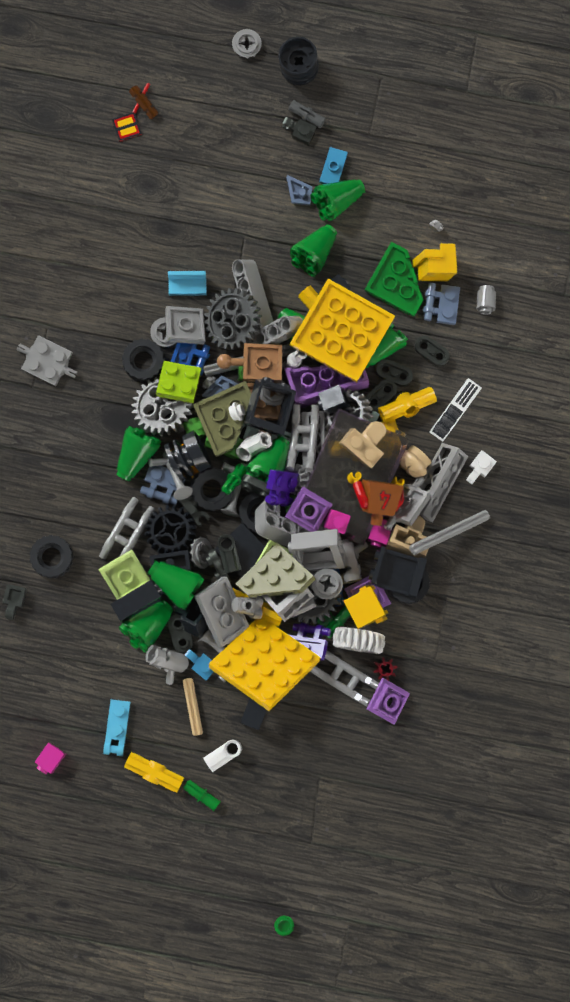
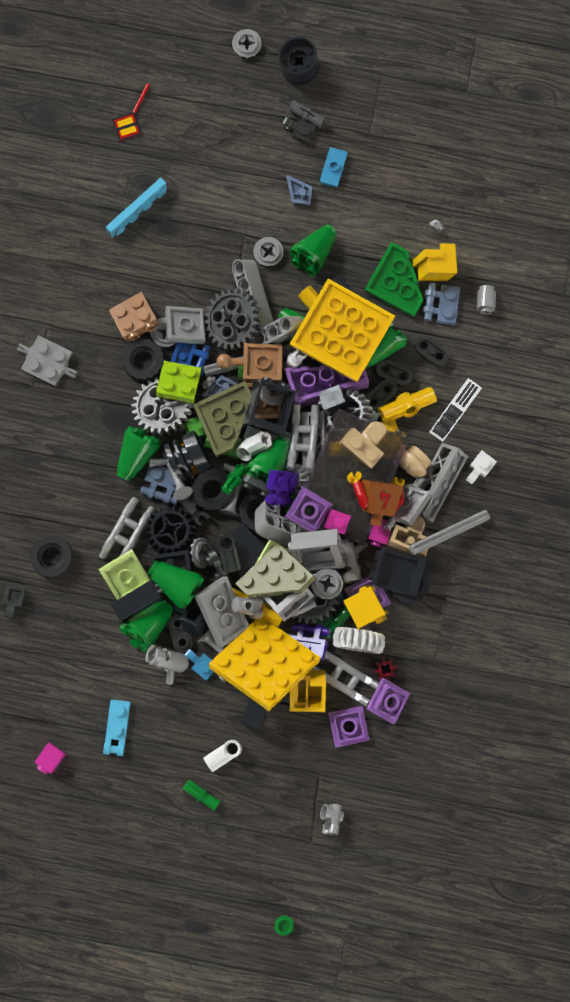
(134, 317): none -> medium nougat plate
(142, 203): none -> medium azure plate
(143, 102): reddish brown axle -> none
(154, 772): yellow piece -> none
(187, 283): medium azure panel -> none
(192, 706): tan axle -> none
(237, 411): white plate -> none
(267, 243): none -> light grey gear
(309, 693): none -> yellow plate
(333, 816): none -> light grey plate
(336, 197): green cone -> none
(344, 738): none -> medium lavender piece

